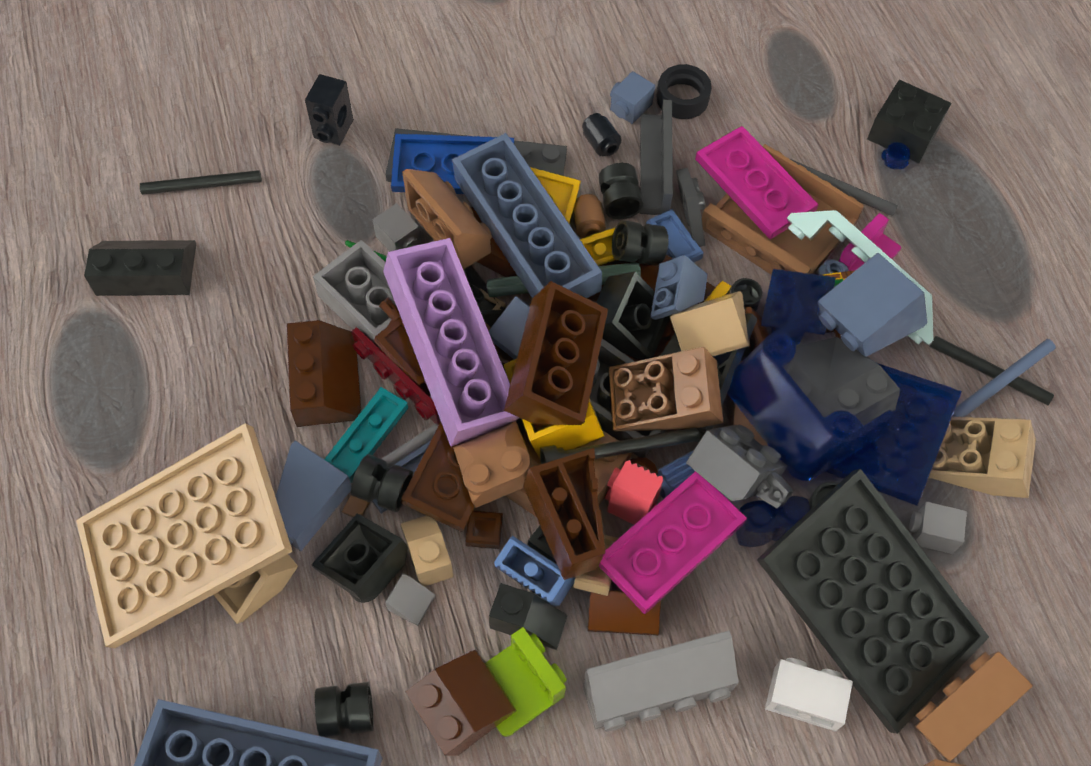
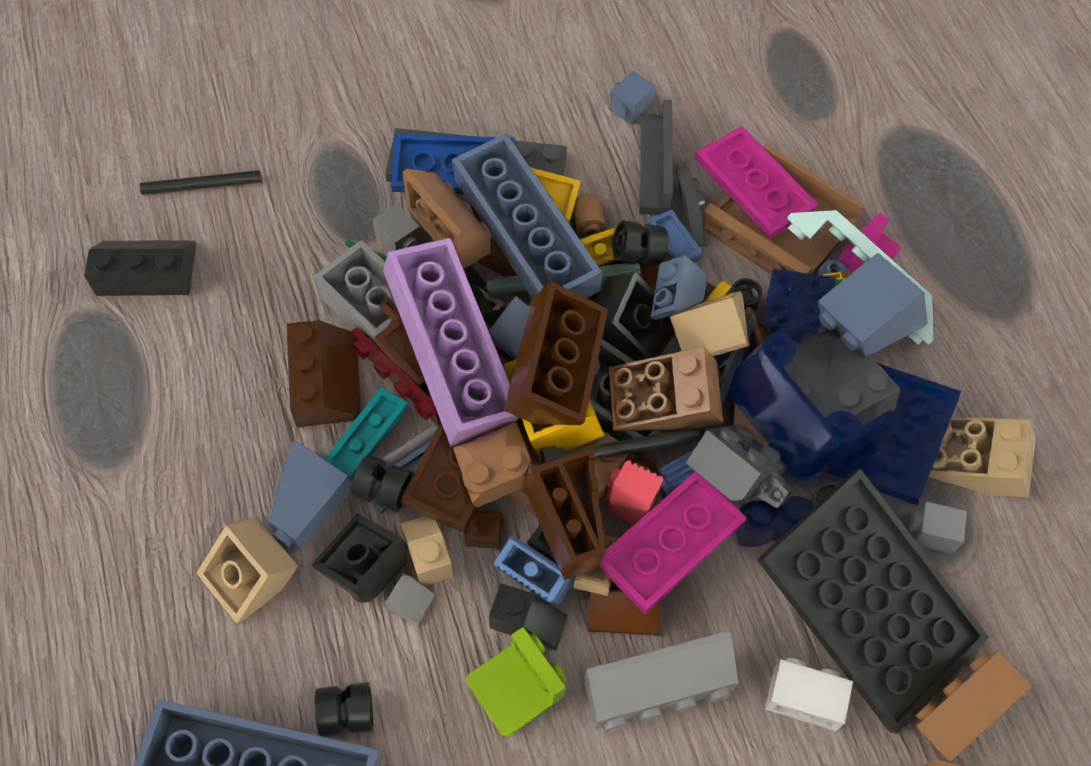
(182, 536): tan plate -> none
(329, 109): black brick -> none
(355, 505): medium nougat window -> none
(460, 702): reddish brown slope -> none
(601, 134): black brick -> none
(620, 191): pearl dark grey wheel -> none
(689, 76): black tyre -> none
(860, 195): dark grey bar -> none
(896, 156): clear blue plate -> none
(910, 119): pearl dark grey brick -> none
(990, 369): pearl dark grey bar -> none
(1004, 378): sand blue bar -> none

